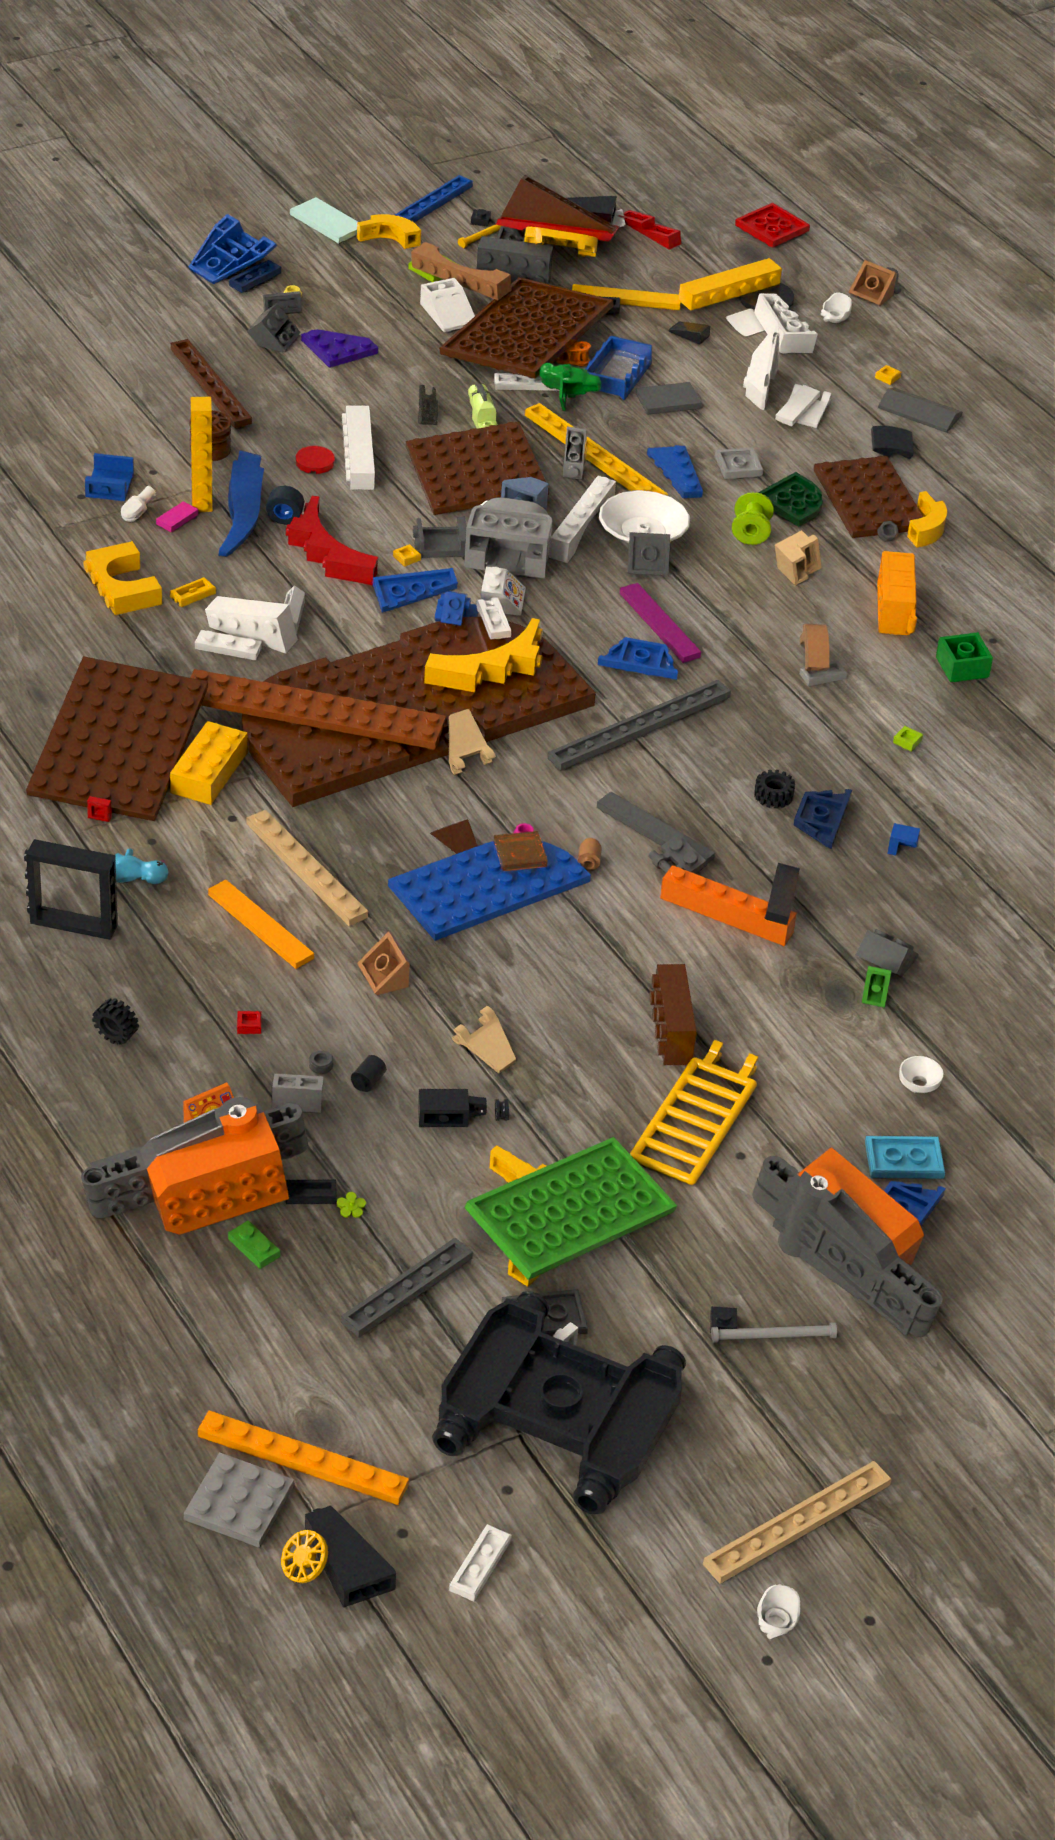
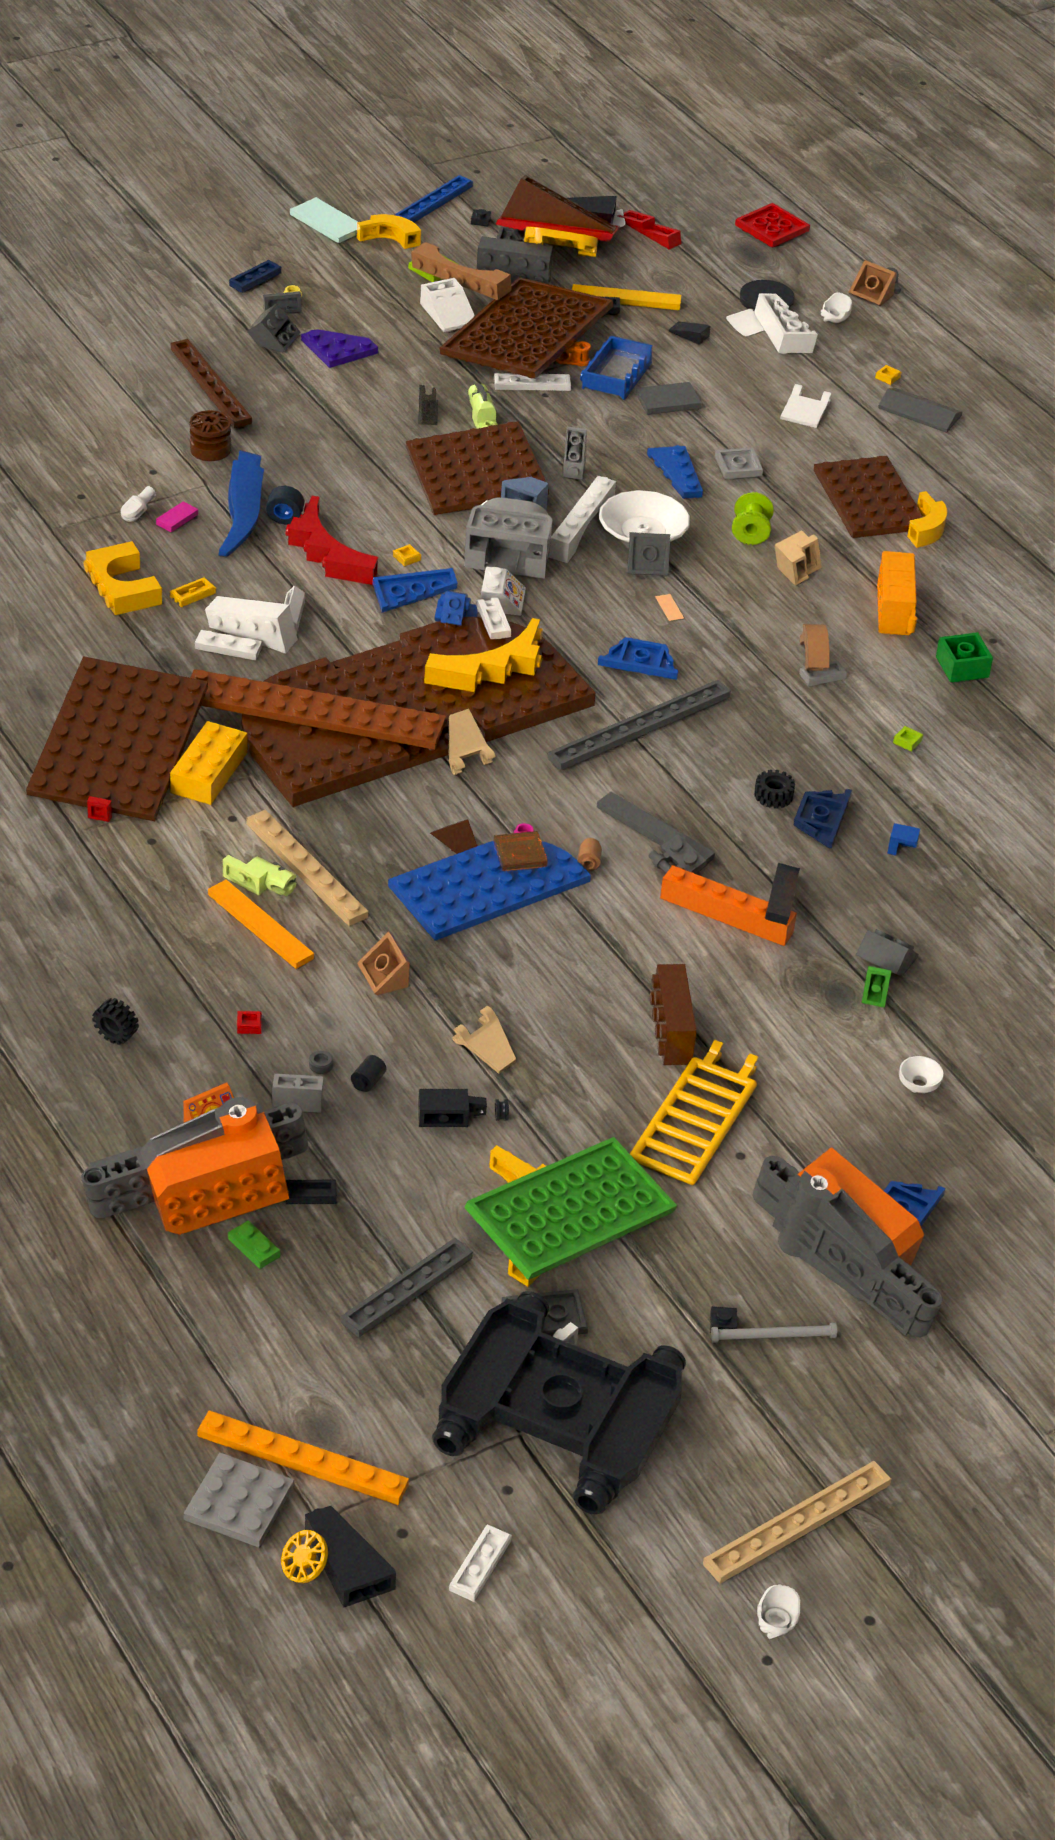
(77, 859): black window -> none
(110, 477): blue panel -> none
(131, 868): medium azure animal -> none
(201, 453): yellow brick -> none
(228, 251): blue wedge -> none
(259, 875): none -> yellowish green plate
(315, 459): red tile -> none
(351, 1205): lime plant -> none
(358, 448): white brick -> none
(440, 541): dark grey panel -> none
(463, 242): yellow bar -> none
(569, 381): green piece -> none
(595, 453): yellow plate -> none
(660, 622): magenta tile -> none
(669, 607): none -> light nougat sticker
(730, 284): yellow brick -> none
(762, 369): white wedge -> none
(795, 498): dark green plate -> none
(797, 405): white tile -> none
(887, 531): dark grey tile -> none
(892, 439): black slope -> none
(904, 1157): medium azure tile -> none

